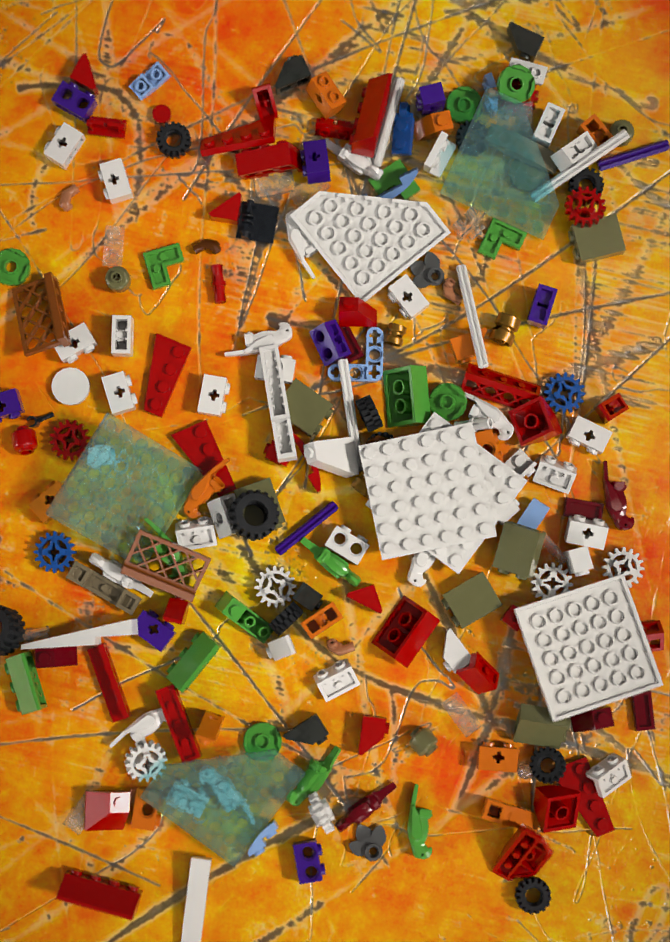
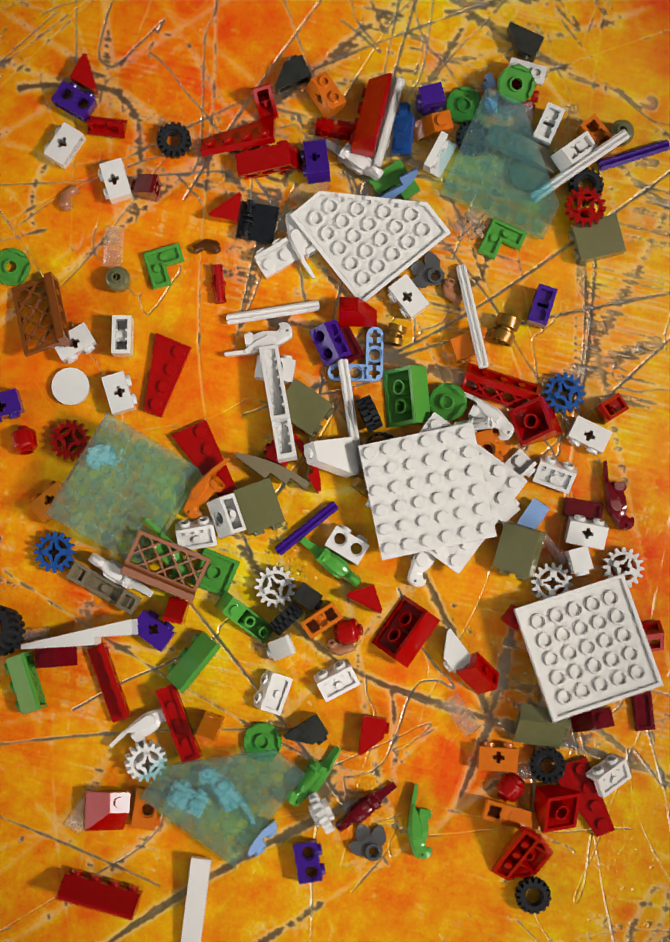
(40, 419): black hand -> none
(146, 187): none -> dark red slope
(150, 81): light blue slope -> none
(161, 114): red tile -> none
(209, 385): white brick -> none
(218, 573): none -> bright green tile
(265, 468): none -> dark tan slope
(268, 508): black tyre -> none
(272, 312): none -> white axle
(272, 692): none -> white bracket
(274, 185): clear slope -> none
(275, 257): none -> white bracket
(348, 631): none -> red head
(423, 741): olive head -> none
(471, 600): olive brick -> none
(510, 787): none -> red head

